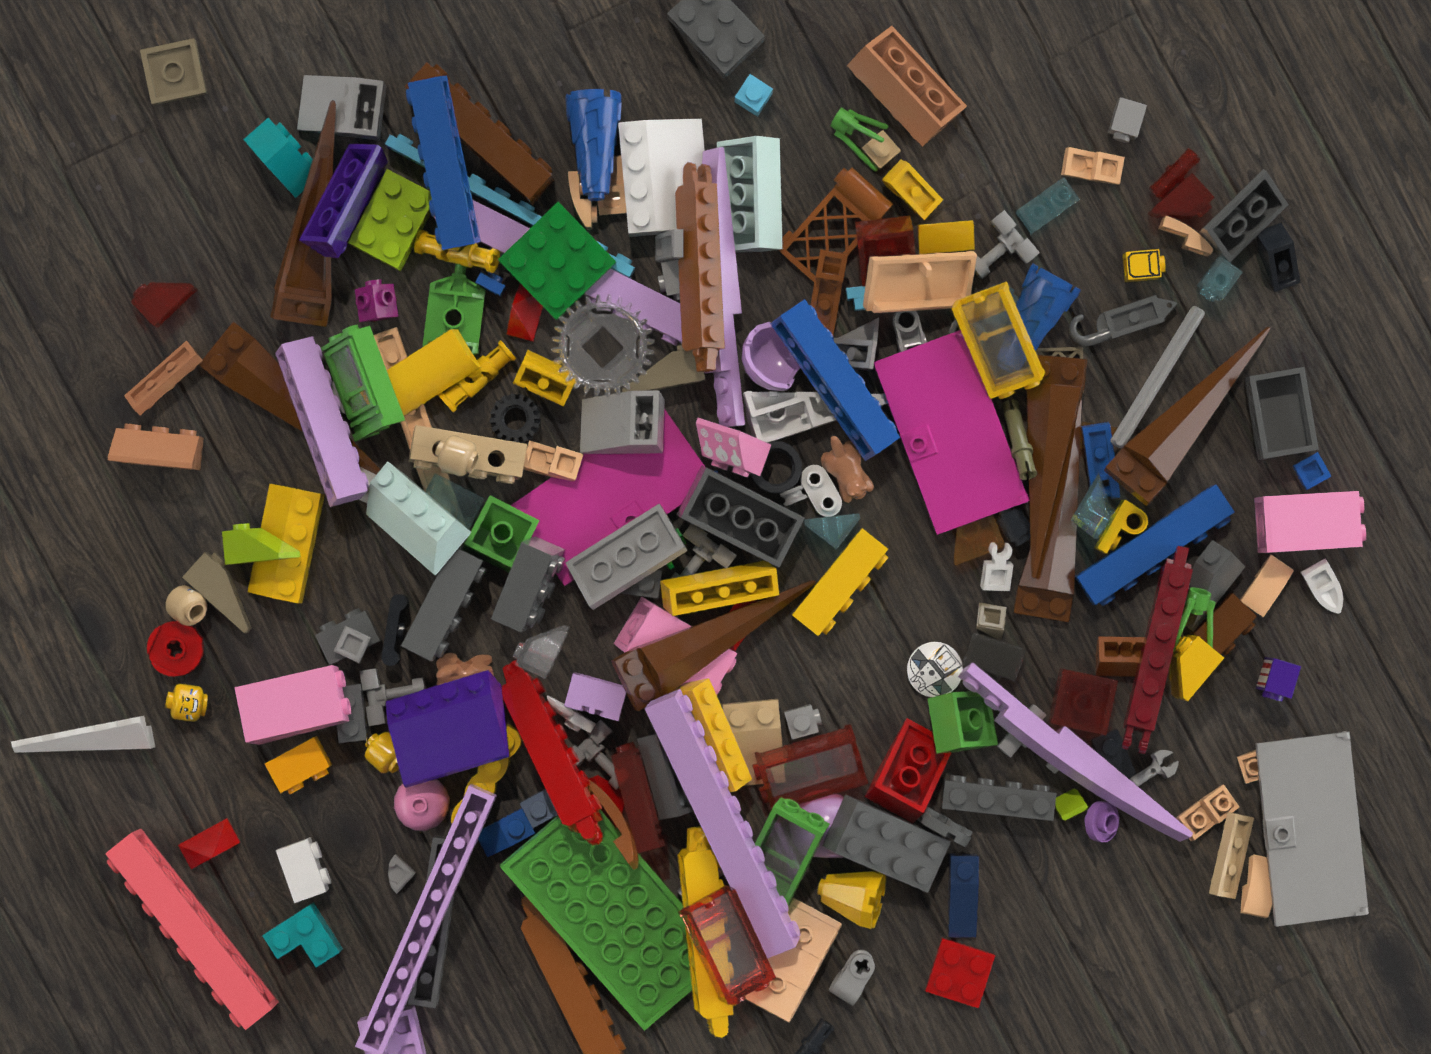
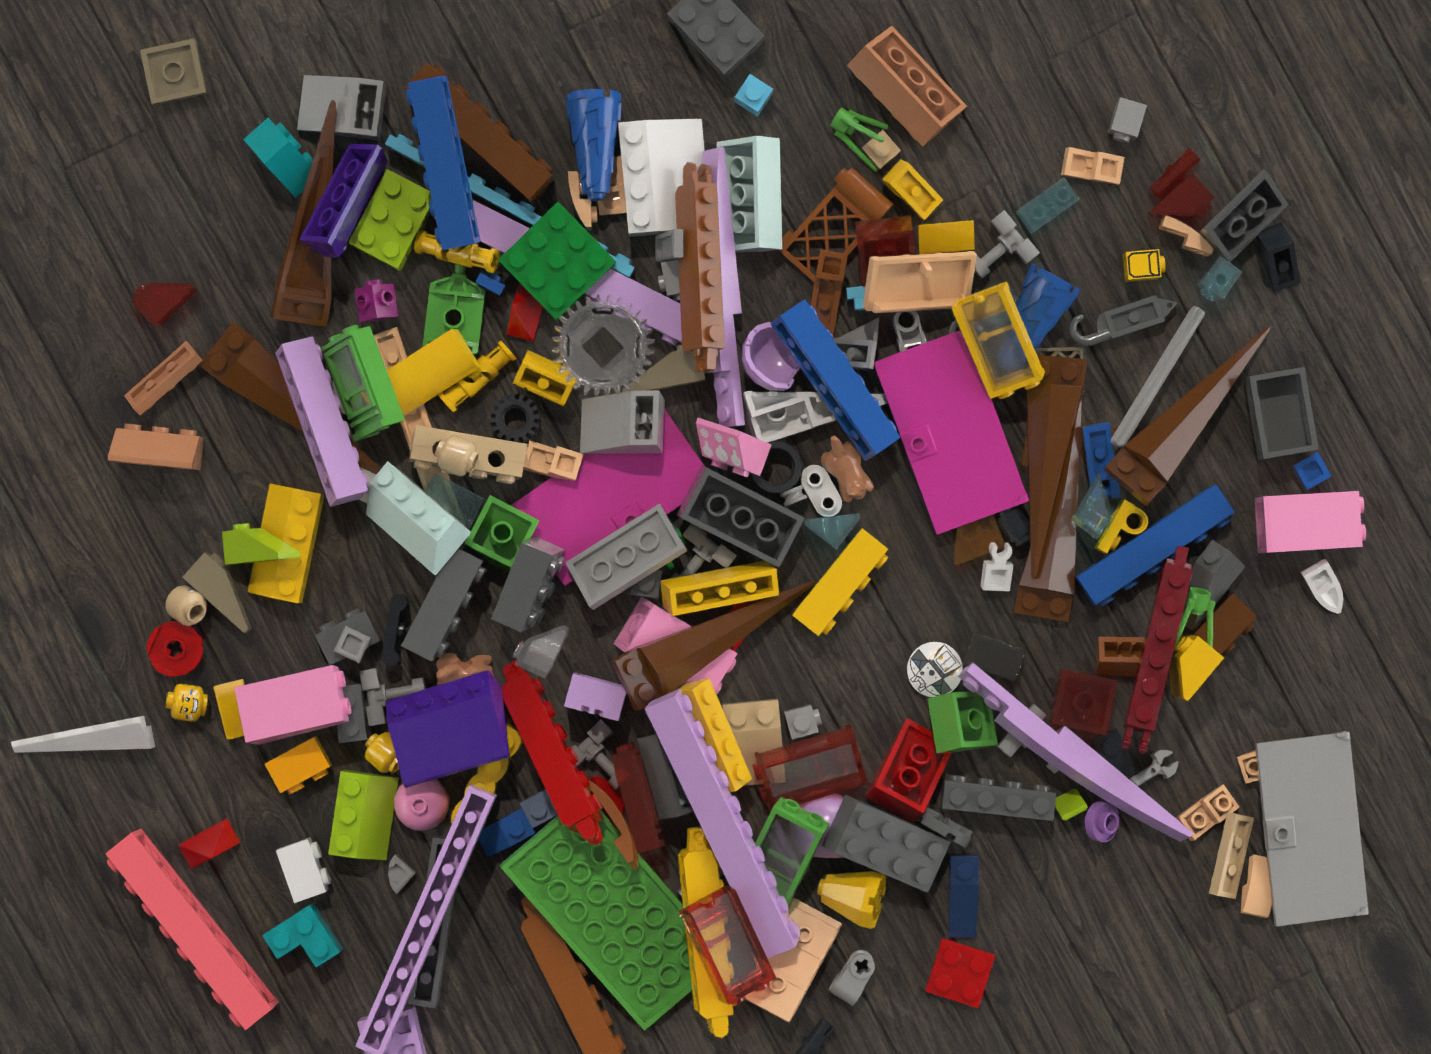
(229, 708): none -> yellow slope
(363, 815): none -> lime slope
(575, 719): white plate -> none
(991, 619): dark tan slope -> none
(1021, 450): olive pin -> none
(1267, 585): light nougat slope -> none
(1277, 679): dark purple brick -> none

